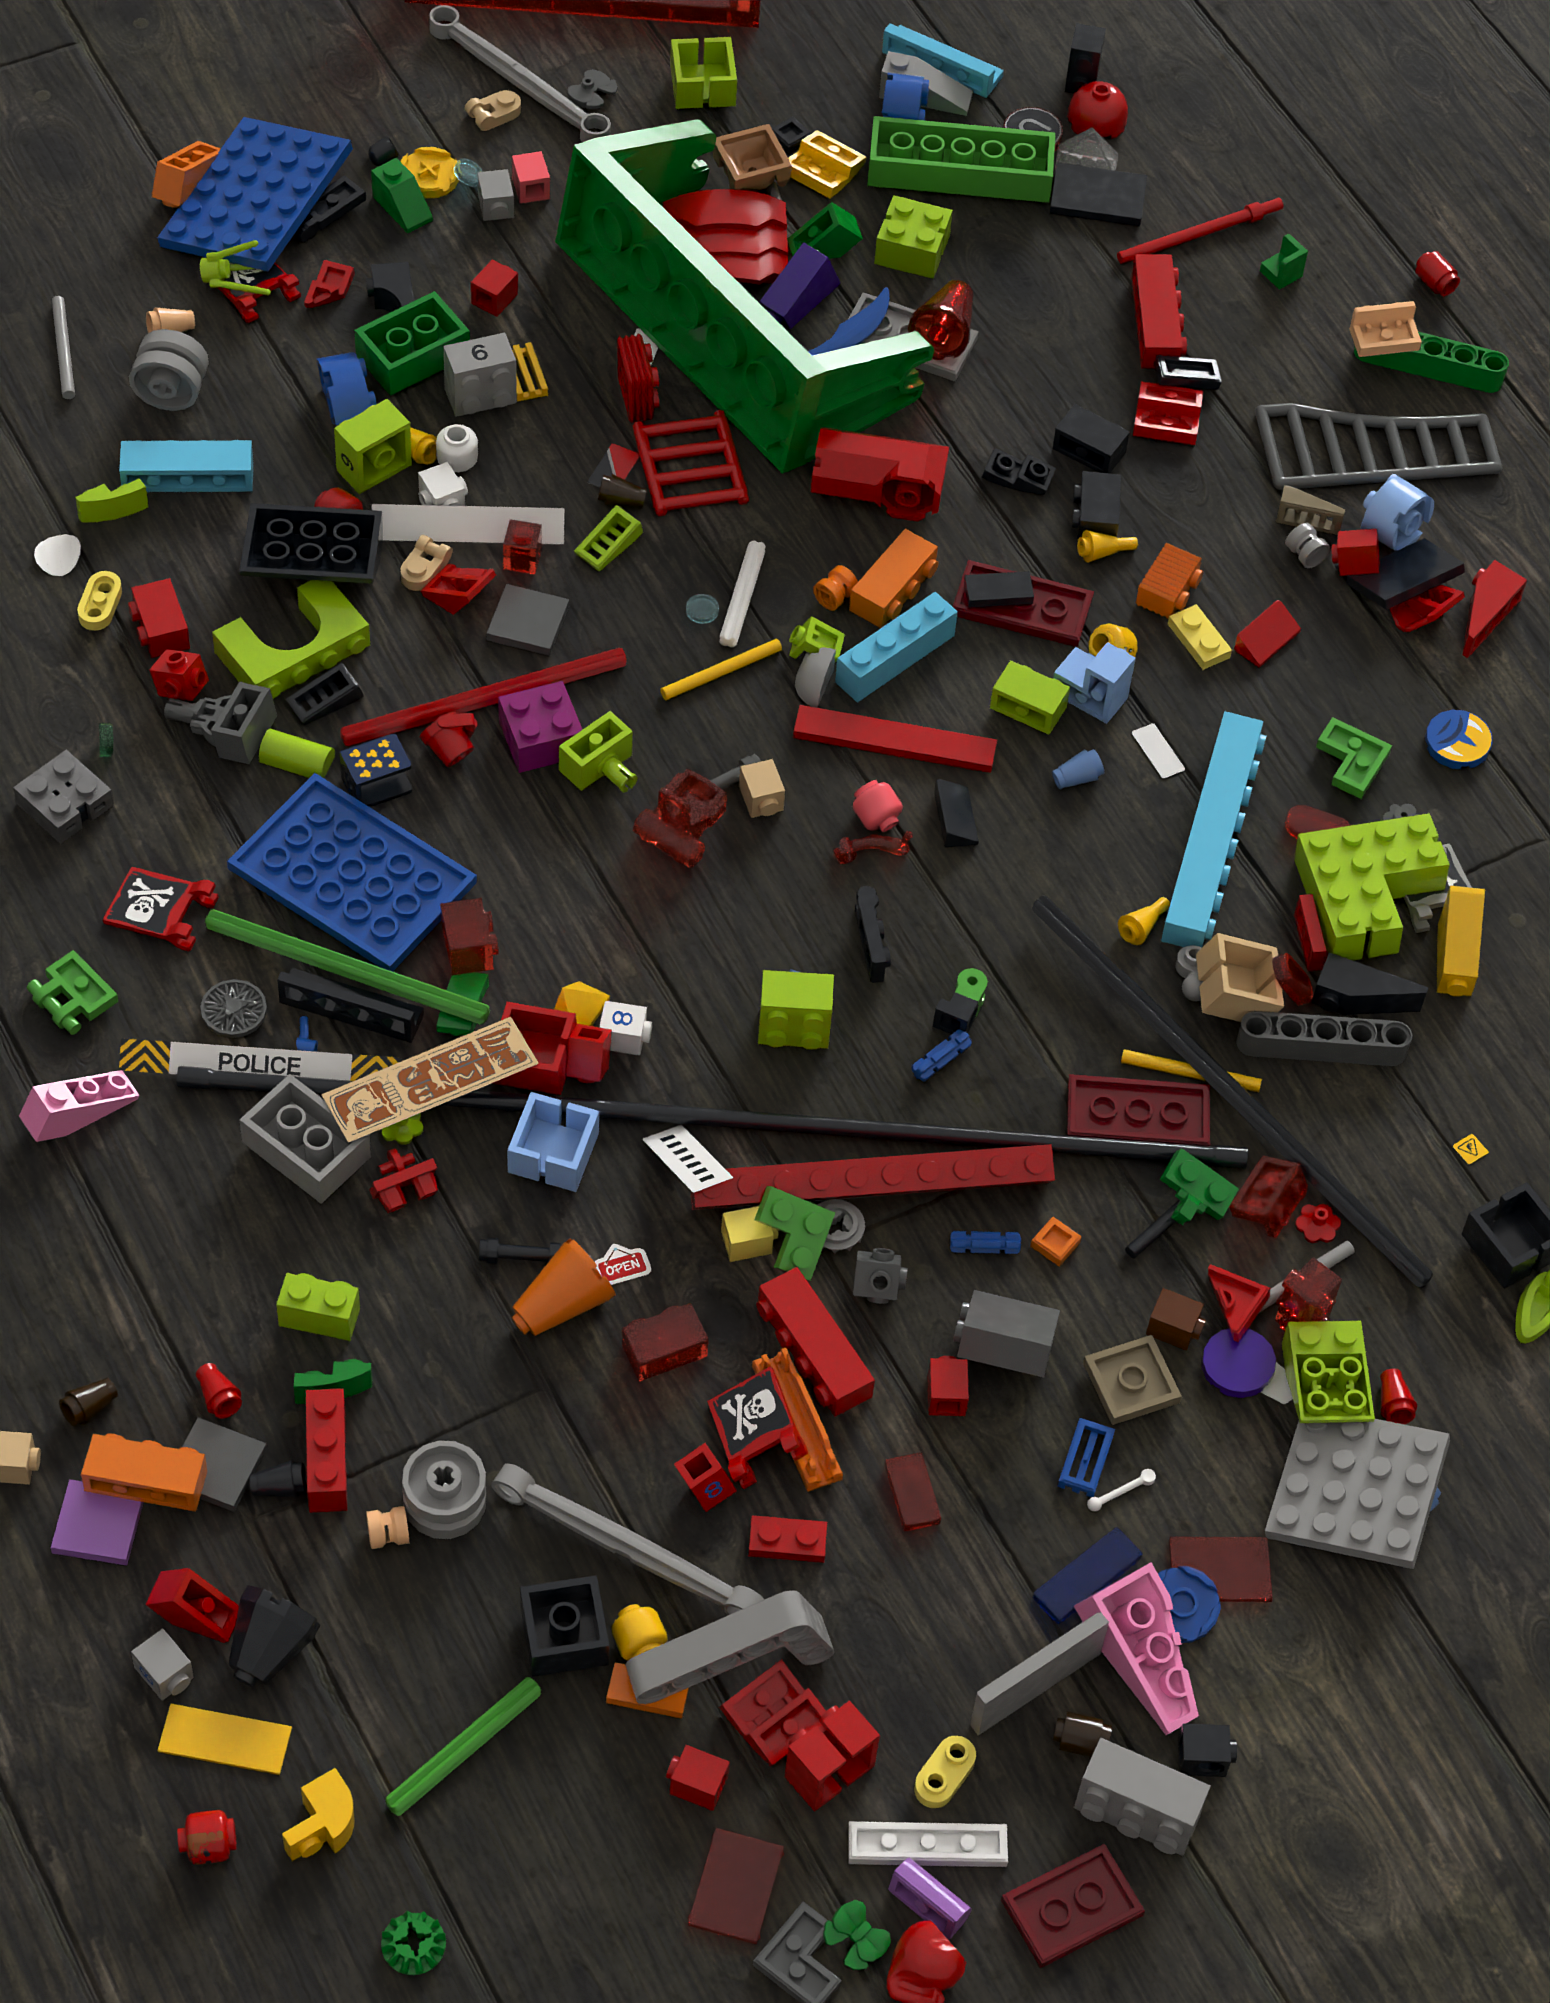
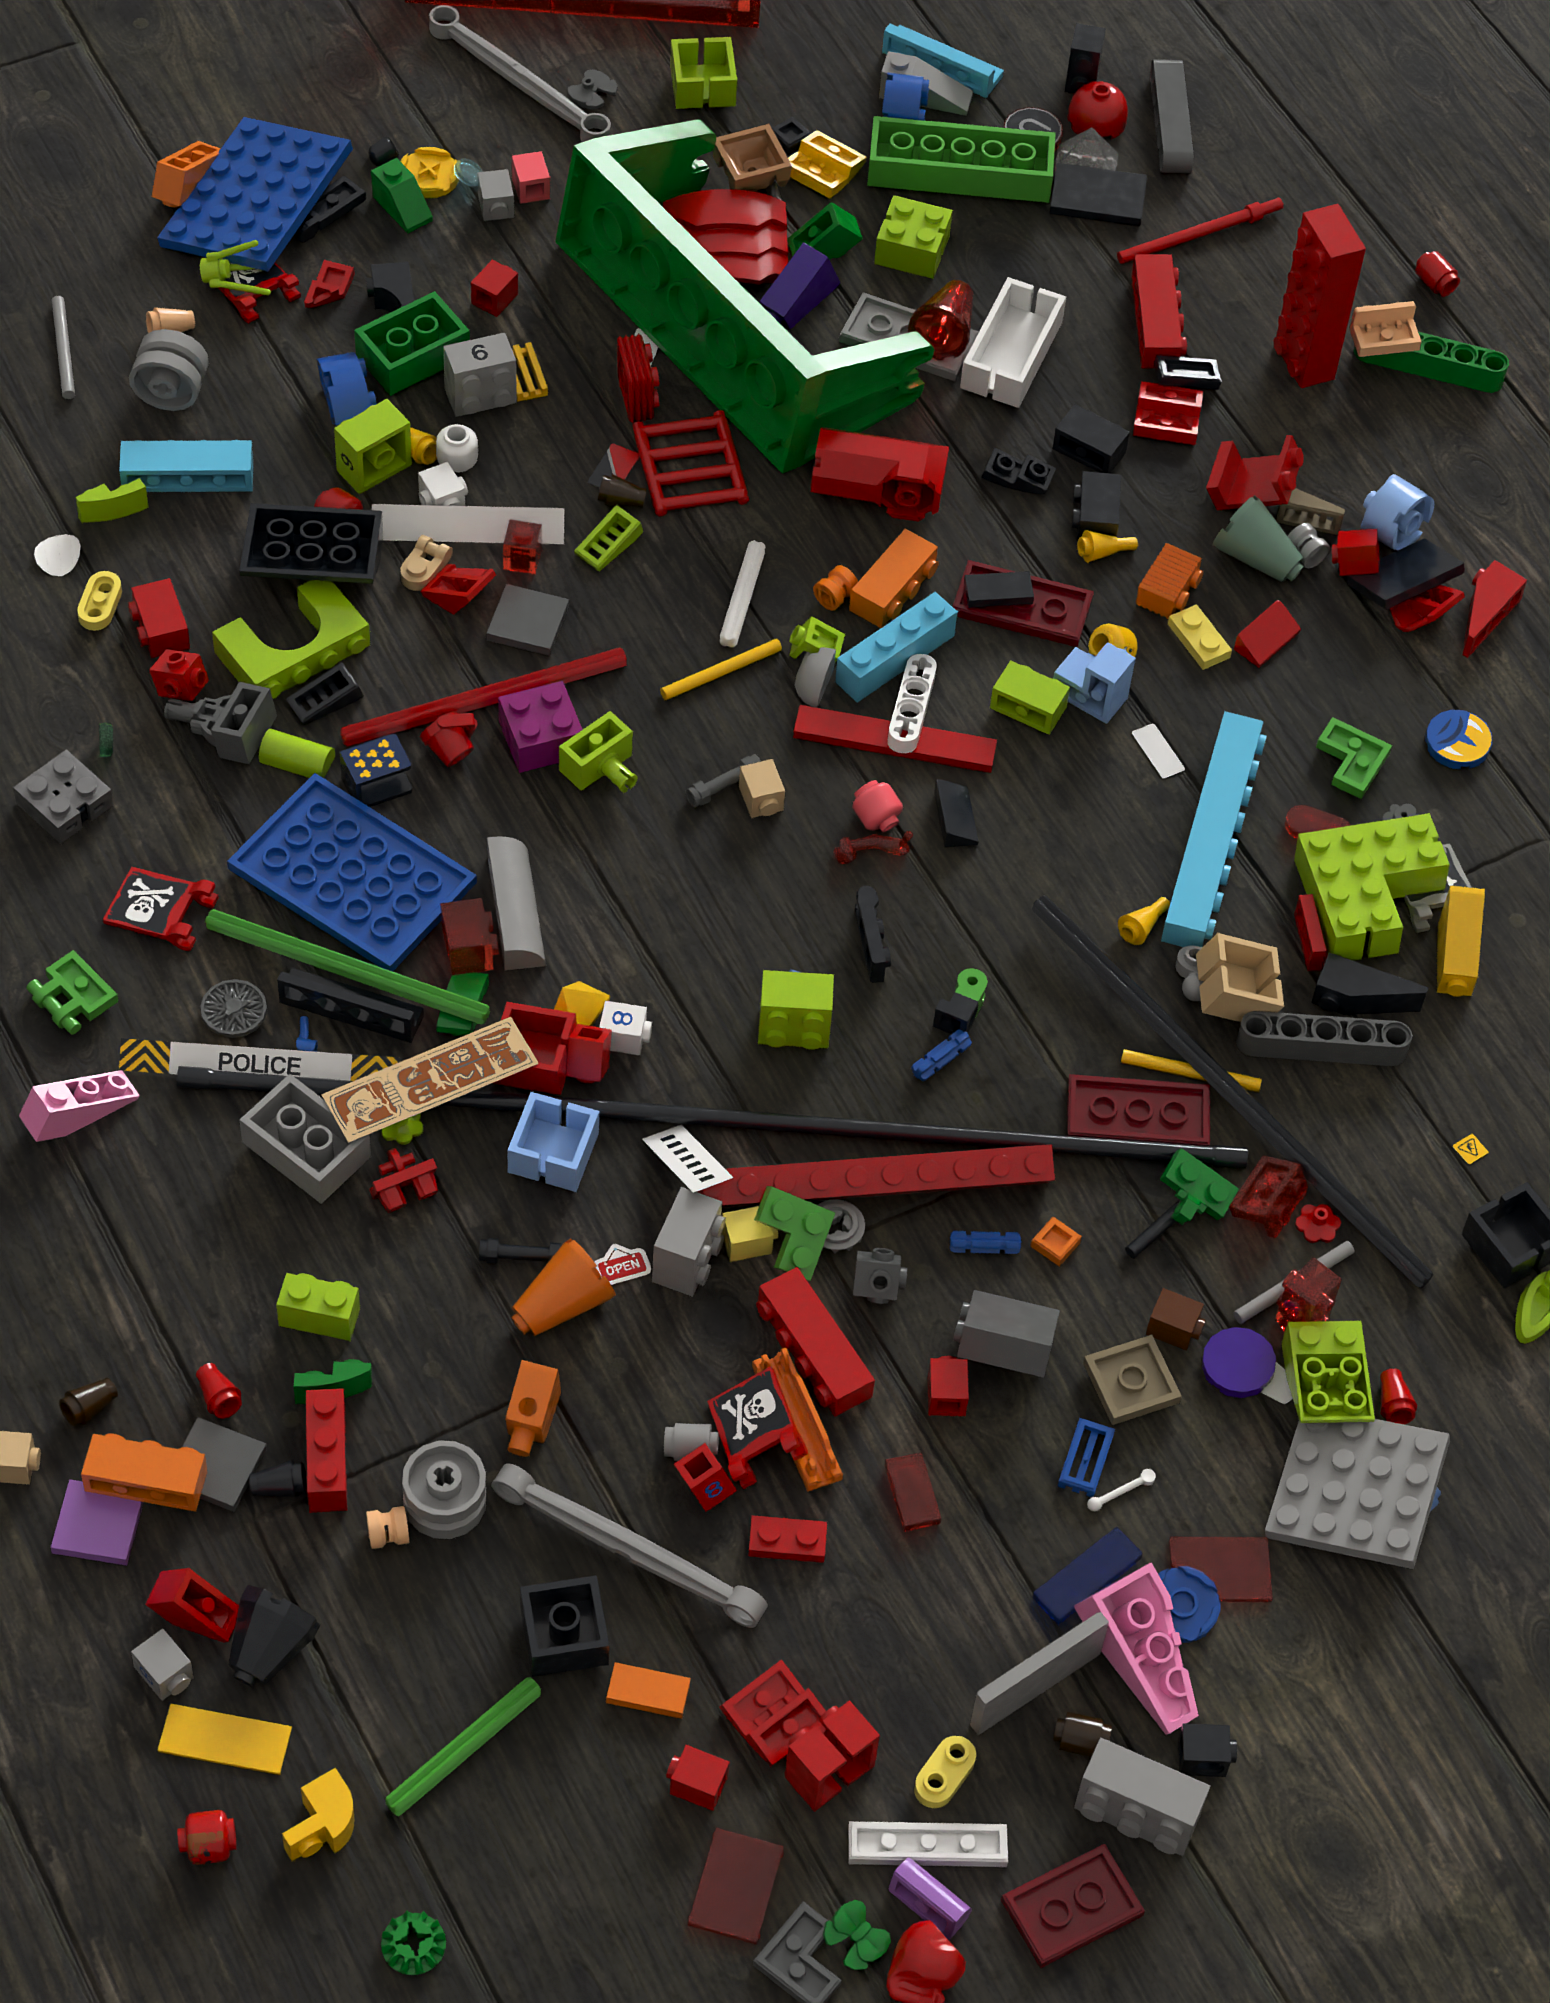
(502, 105): tan plate -> none
(515, 903): none -> light grey brick
(532, 1406): none -> orange torso
(637, 1631): yellow head -> none
(664, 1341): clear red brick -> none
(681, 817): clear red piece -> none
(687, 1437): none -> light grey brick
(688, 1242): none -> light grey brick
(702, 608): clear light blue piece -> none
(730, 1642): light grey beam -> none
(857, 327): blue sword -> none
(913, 703): none -> white beam
(1012, 343): none -> white piece
(1079, 769): medium blue cone -> none
(1171, 116): none -> dark grey beam
(1238, 1299): red tile -> none
(1260, 542): none -> sand green cone
(1266, 477): none -> red panel
(1287, 264): green panel -> none
(1292, 979): clear red tile -> none
(1319, 295): none -> red brick
(1390, 425): dark grey bar -> none

